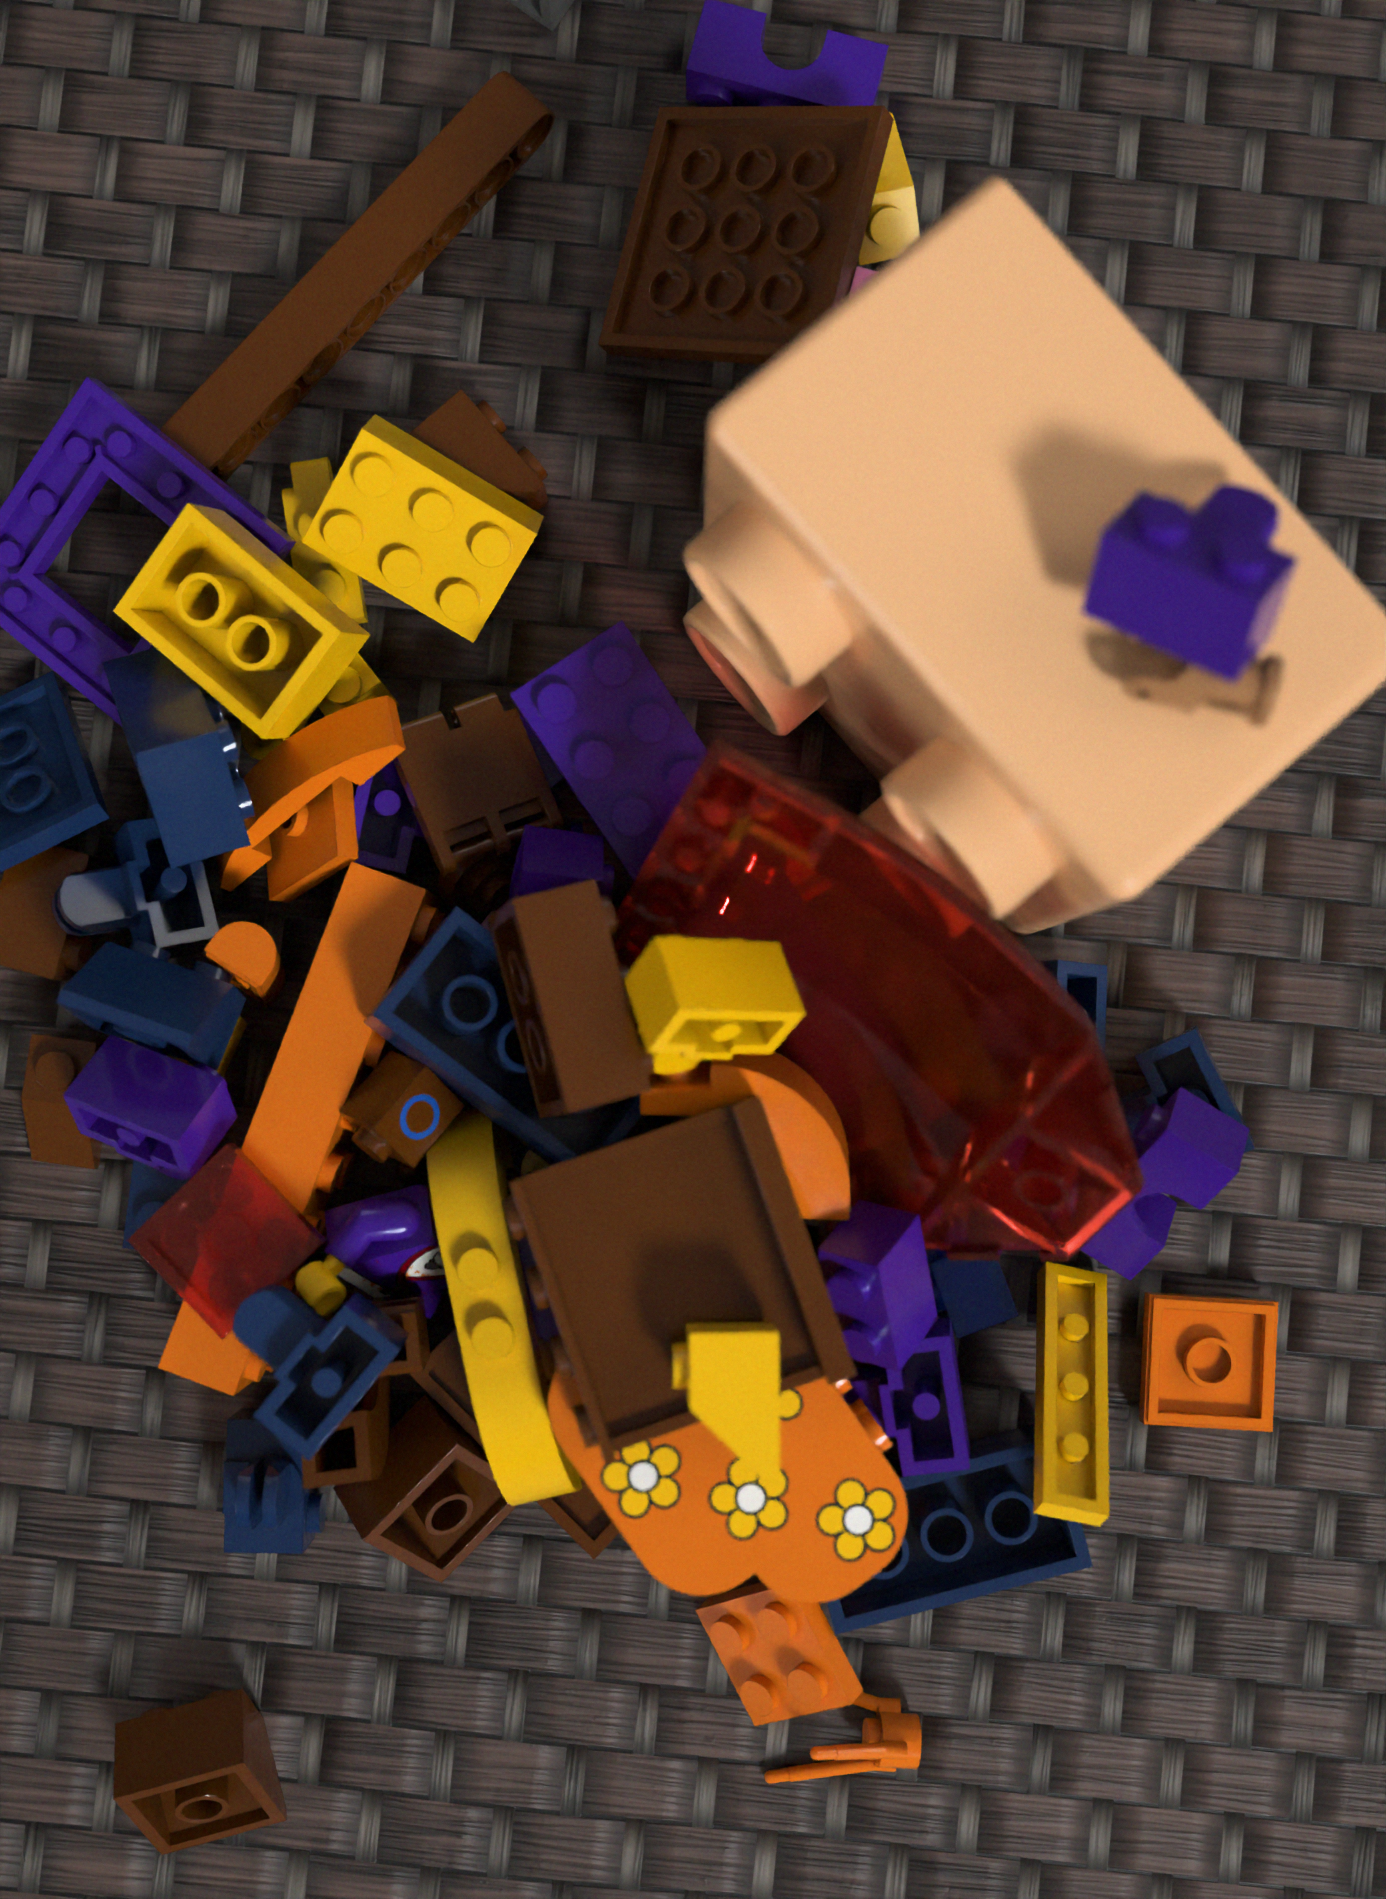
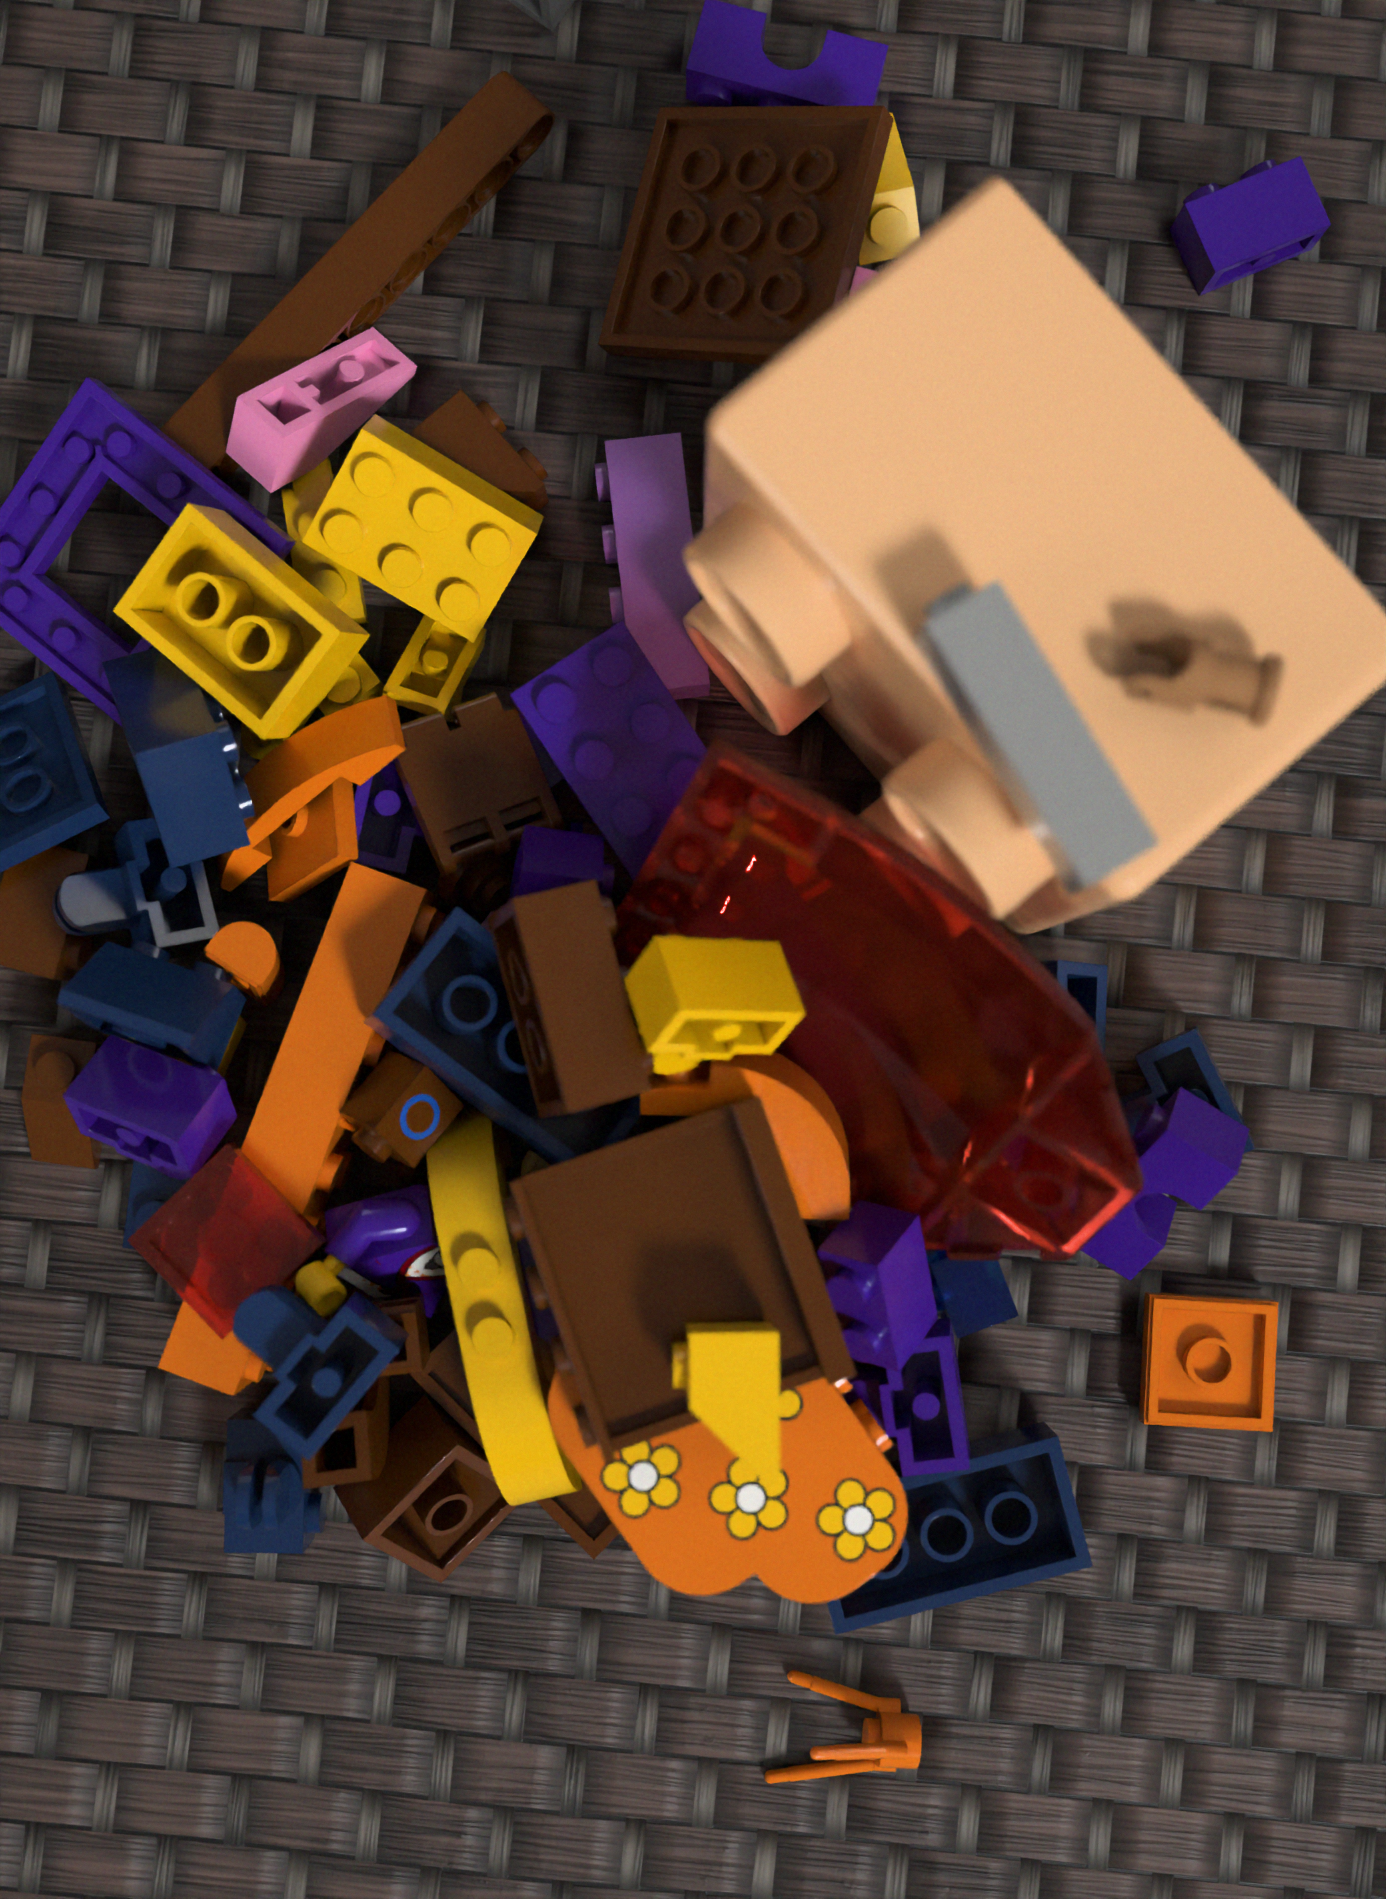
(197, 1771): reddish brown slope -> none
(314, 407): none -> bright pink slope
(433, 669): none -> yellow slope
(647, 541): none -> medium lavender brick
(778, 1654): orange plate -> none
(1033, 735): none -> light grey brick
(1071, 1395): yellow plate -> none
(1194, 579): dark purple brick -> none
(1248, 224): none -> dark purple brick

